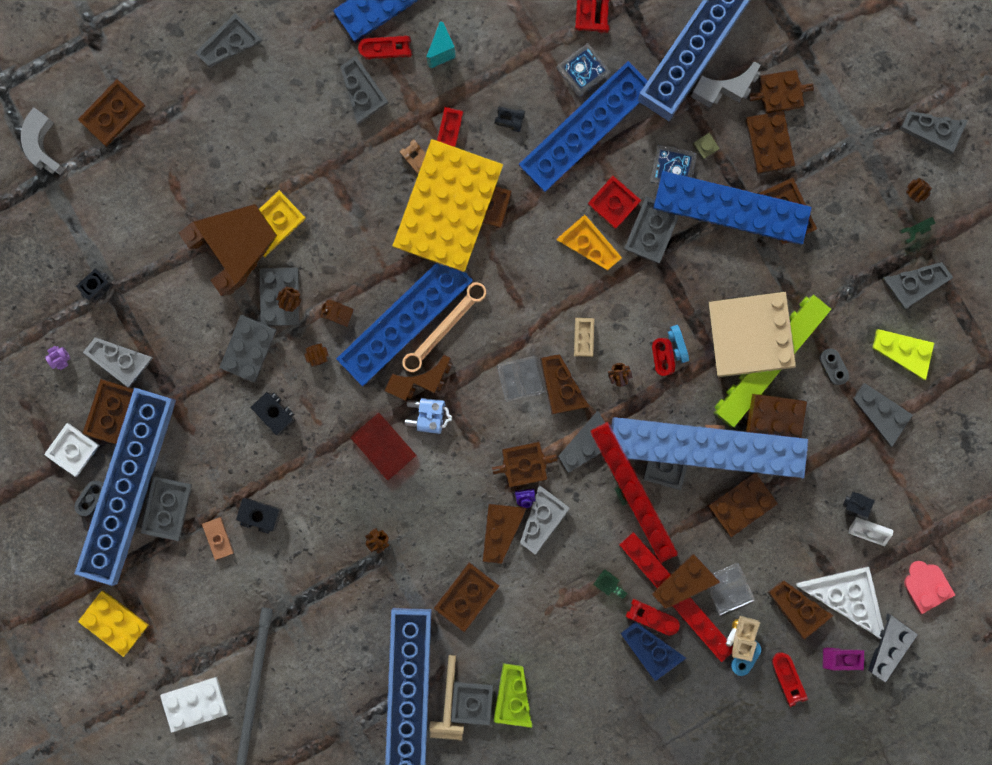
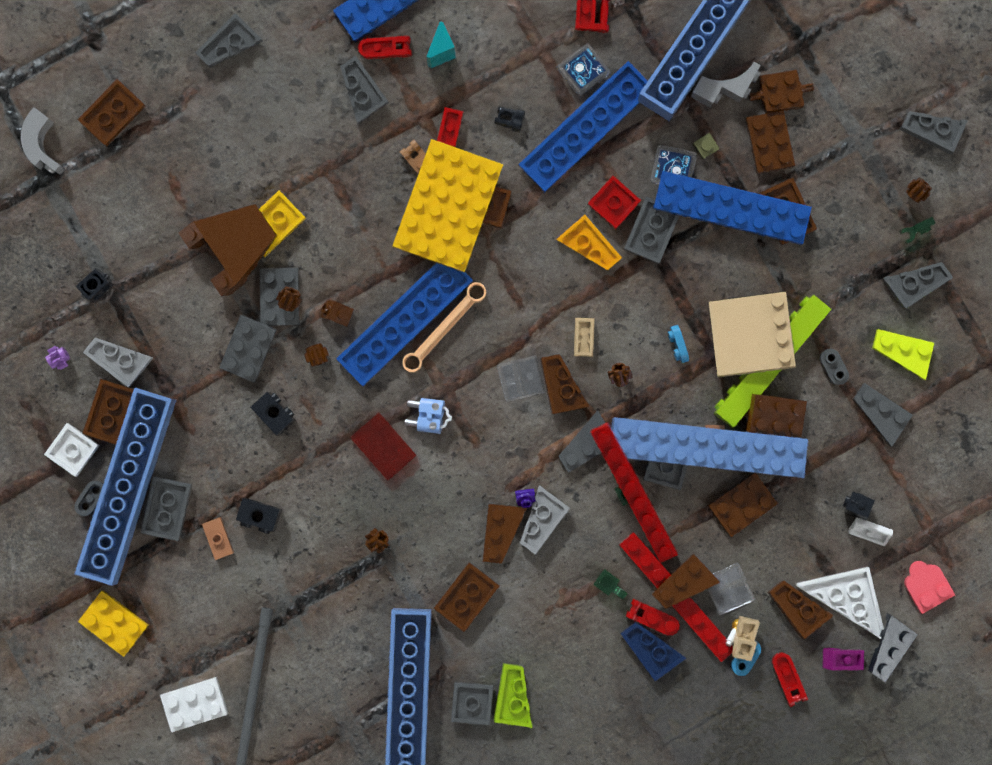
(432, 381): reddish brown arch -> none
(446, 728): tan piece -> none
(524, 464): reddish brown plate -> none
(662, 356): red plate -> none

